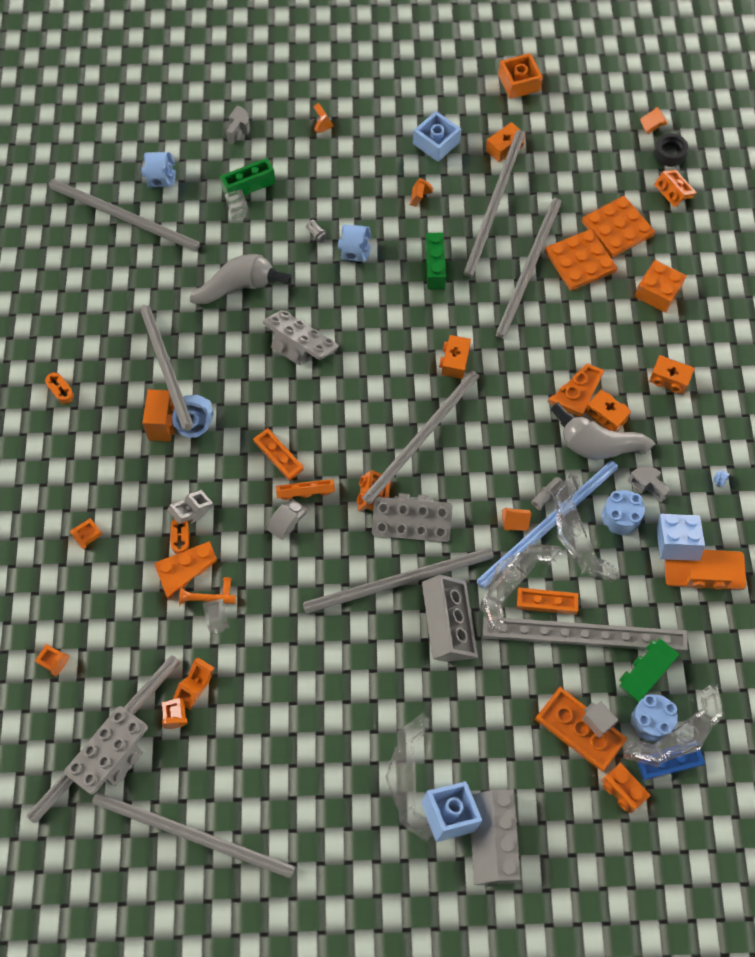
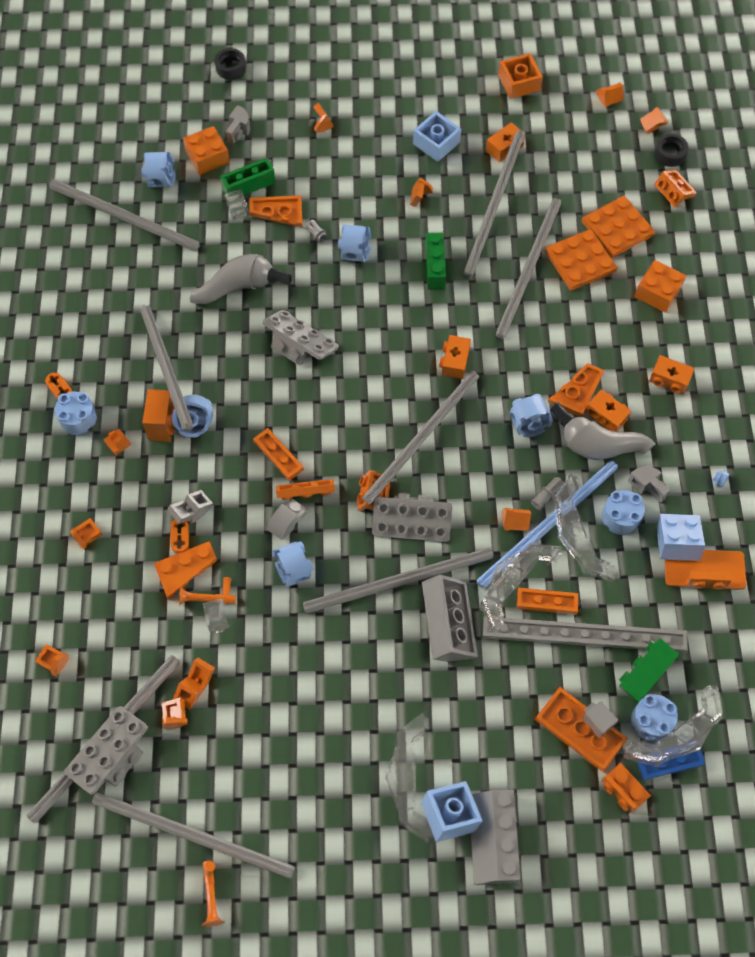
(75, 412): none -> light blue brick
(117, 441): none -> orange tile
(206, 150): none -> orange brick
(212, 917): none -> orange piece
(230, 54): none -> black tyre
(278, 209): none -> orange wing
(292, 563): none -> light blue brick
(530, 415): none -> light blue brick
(611, 94): none -> orange tile

